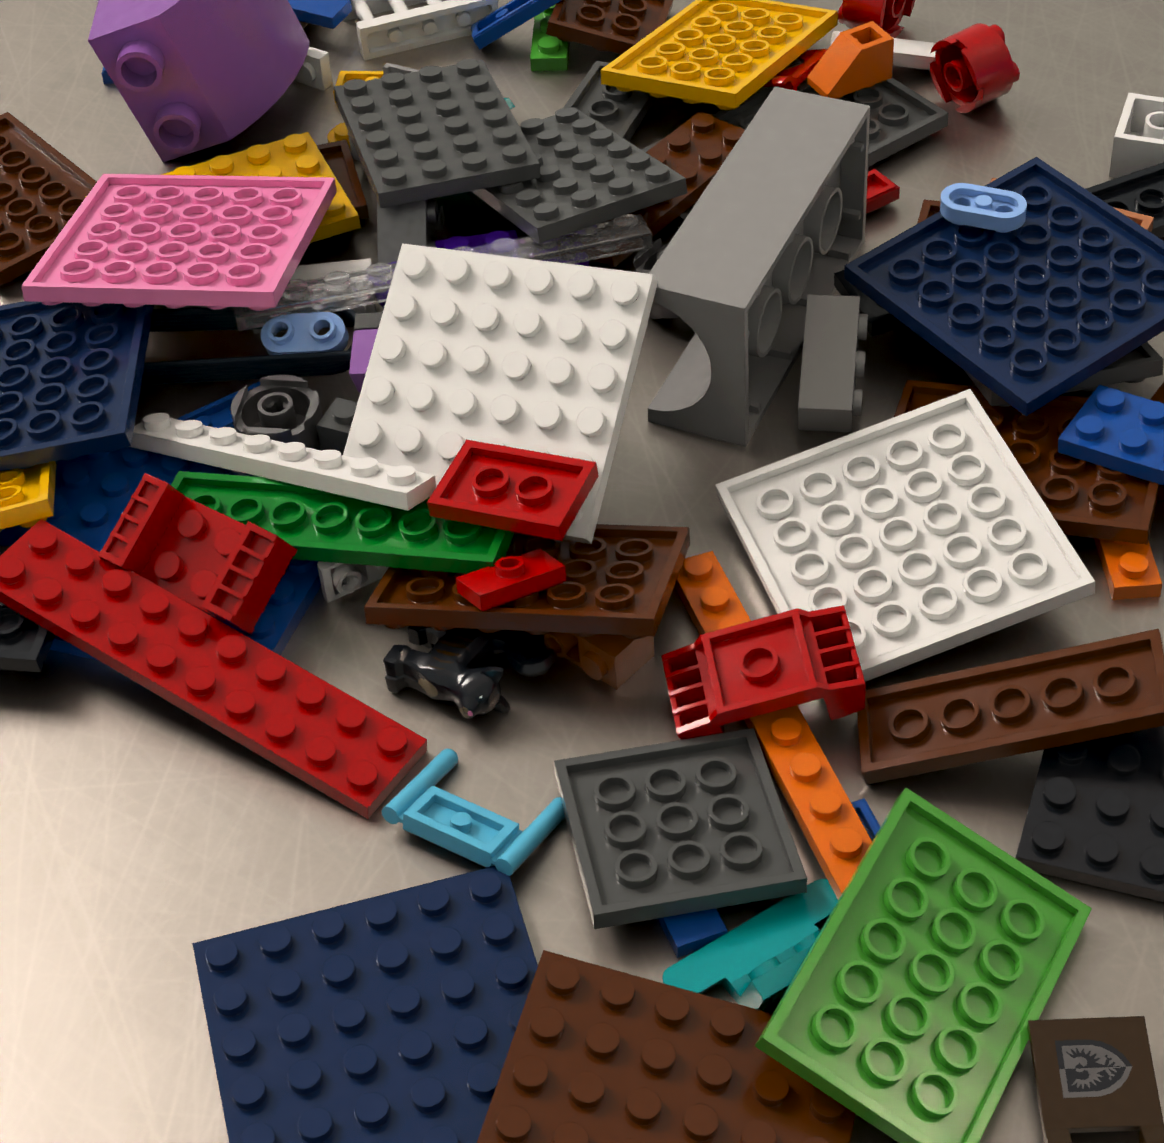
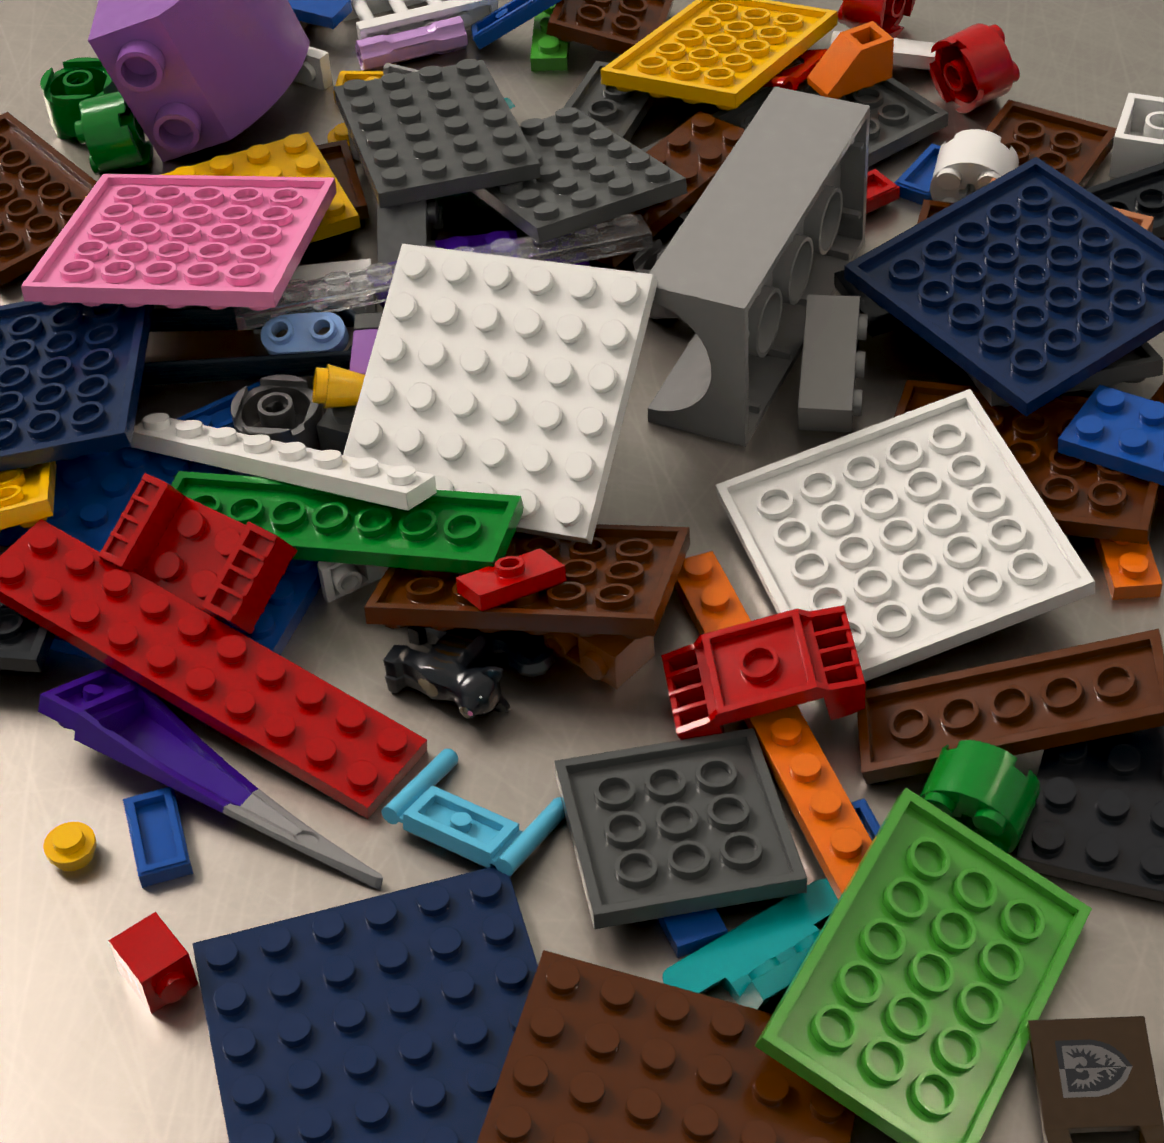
(67, 87): none -> green brick
(70, 846): none -> yellow plate
(112, 134): none -> green brick
(144, 734): none -> dark purple plate
(153, 962): none -> red brick
(157, 836): none -> blue tile
(336, 387): none -> yellow cone
(437, 38): none -> lavender axle
(513, 489): red plate -> none
(917, 179): none -> blue tile
(970, 164): none -> white brick
(983, 207): light blue plate -> none
(983, 791): none -> green brick
(1060, 140): none -> reddish brown plate

